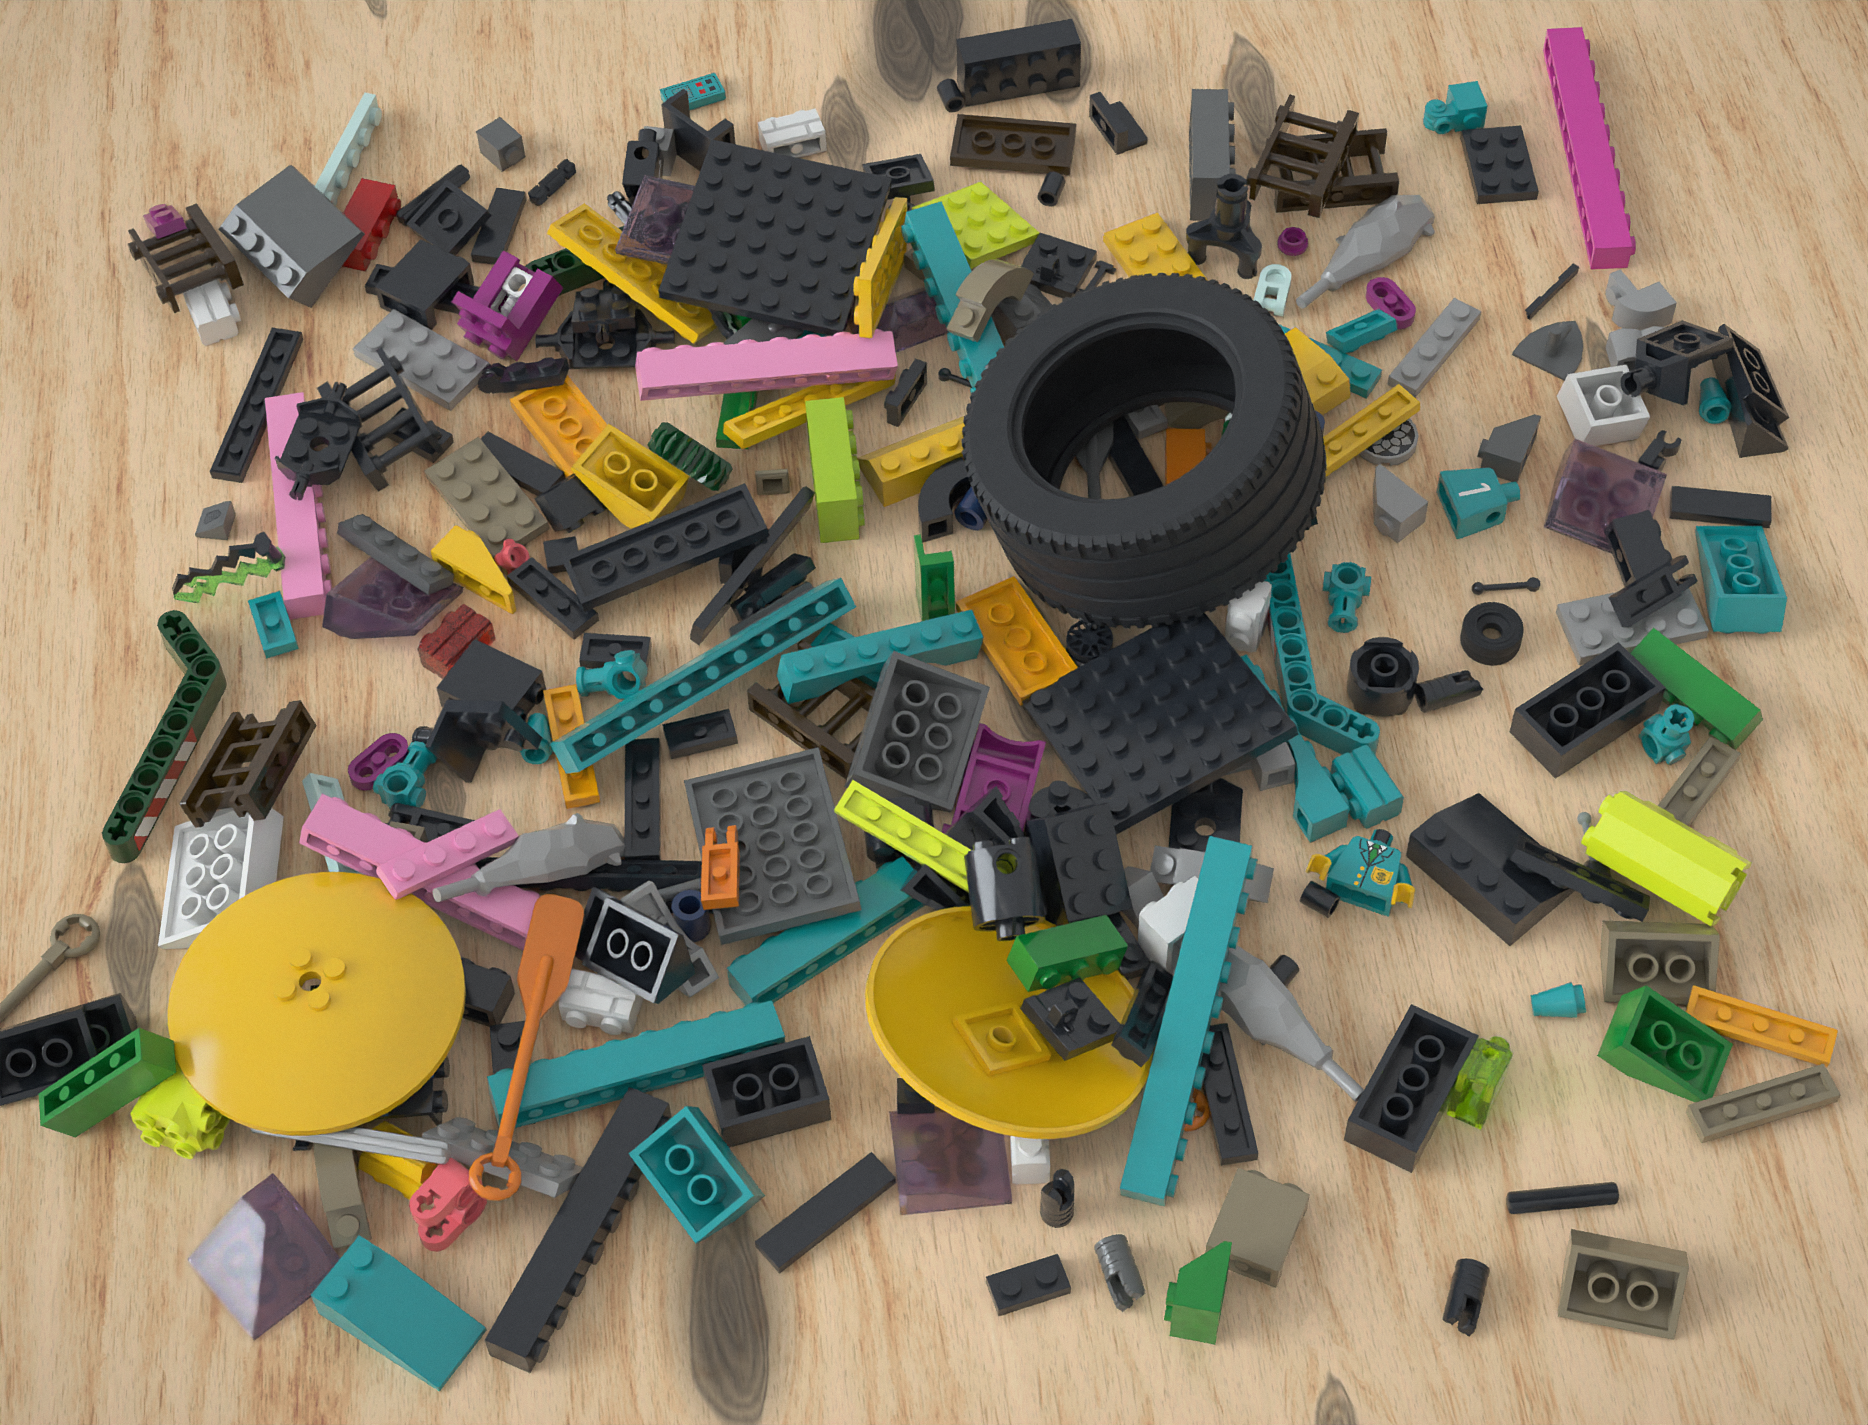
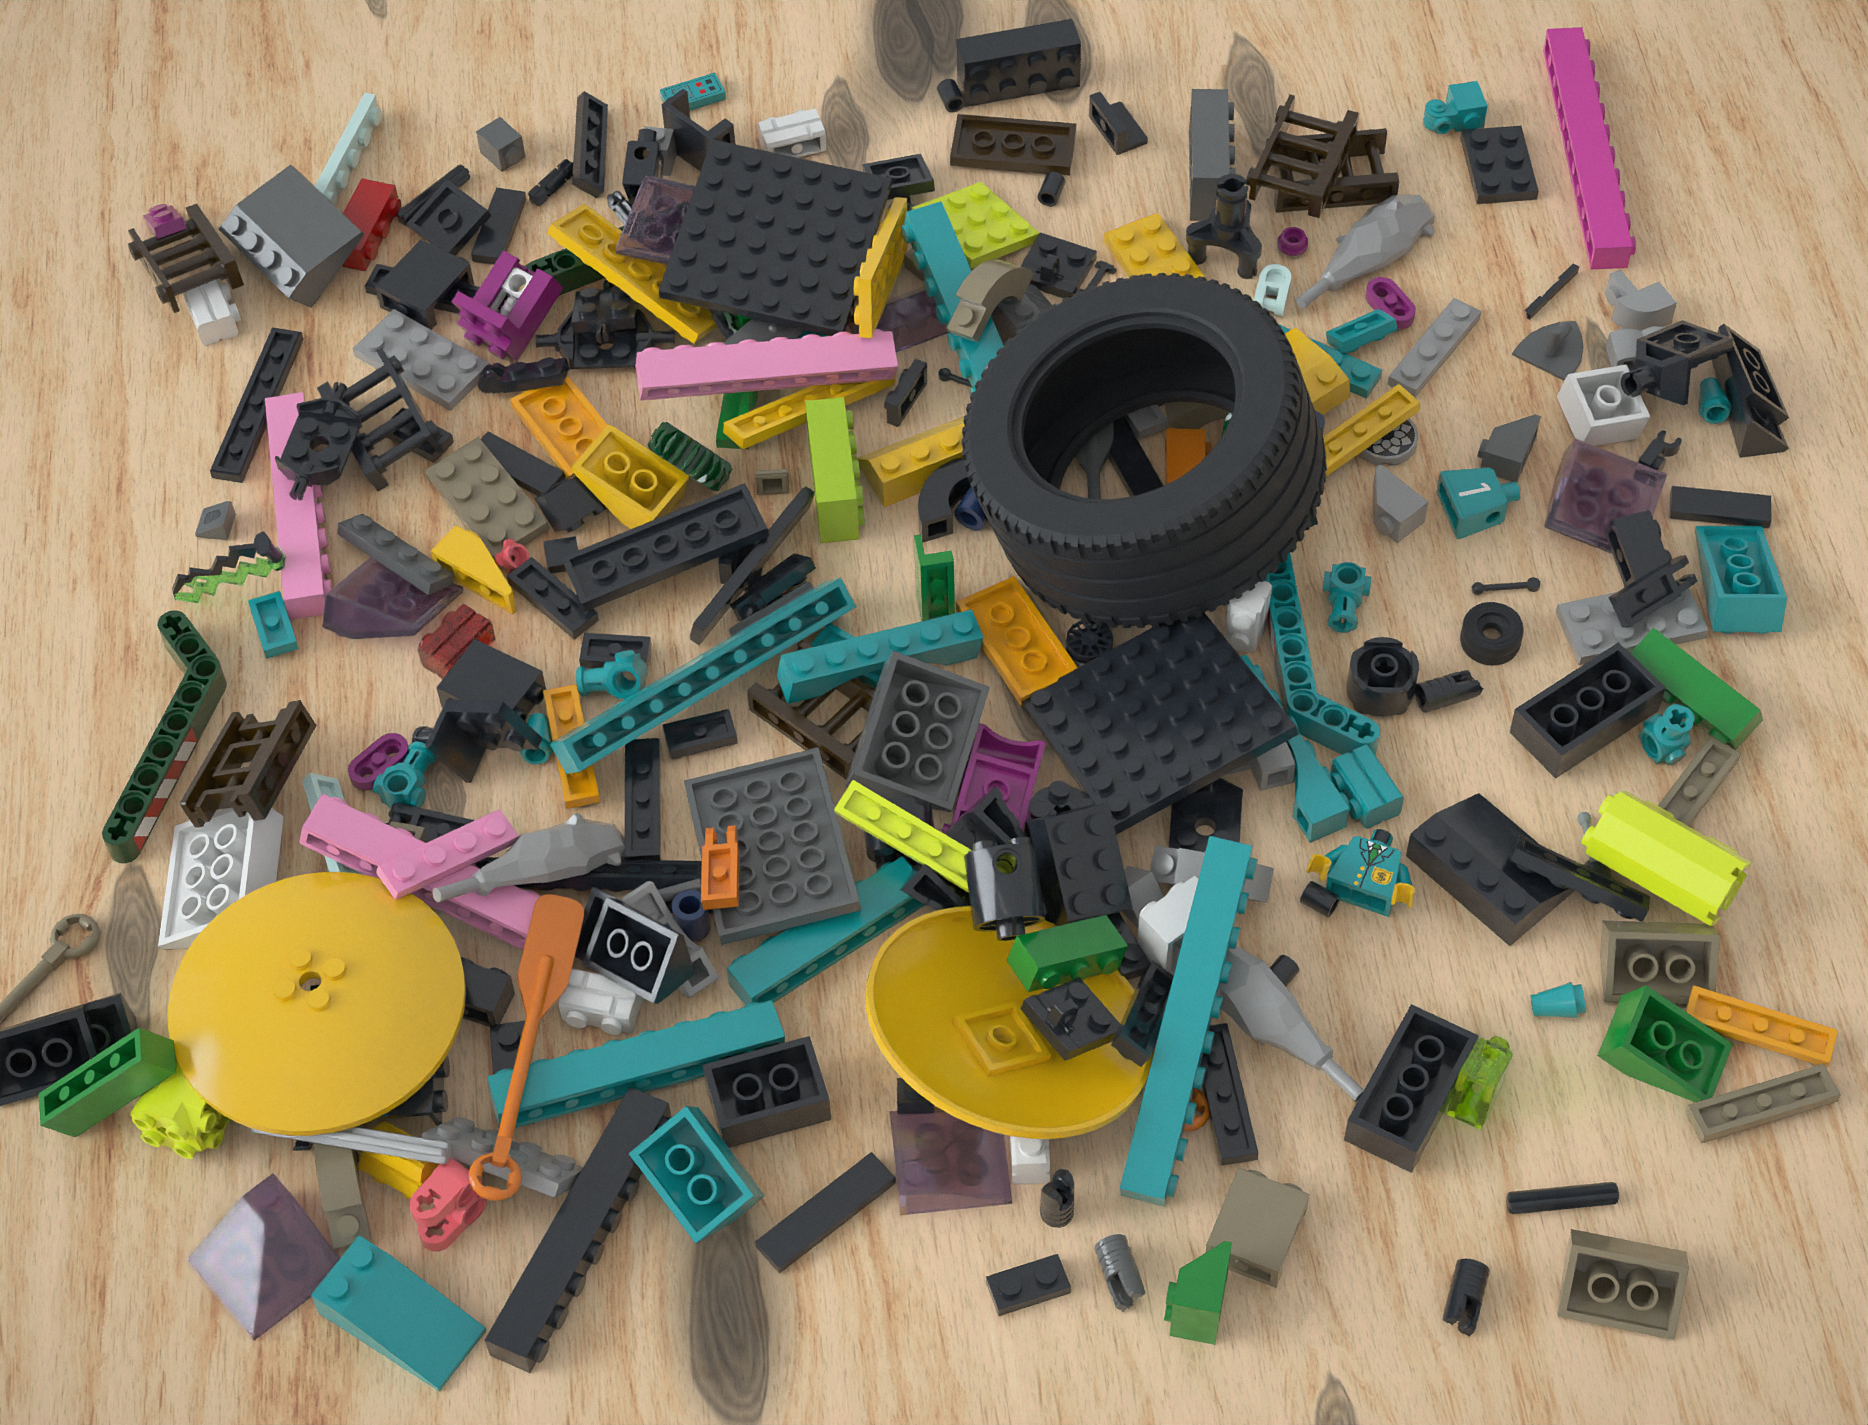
(590, 144): none -> black plate

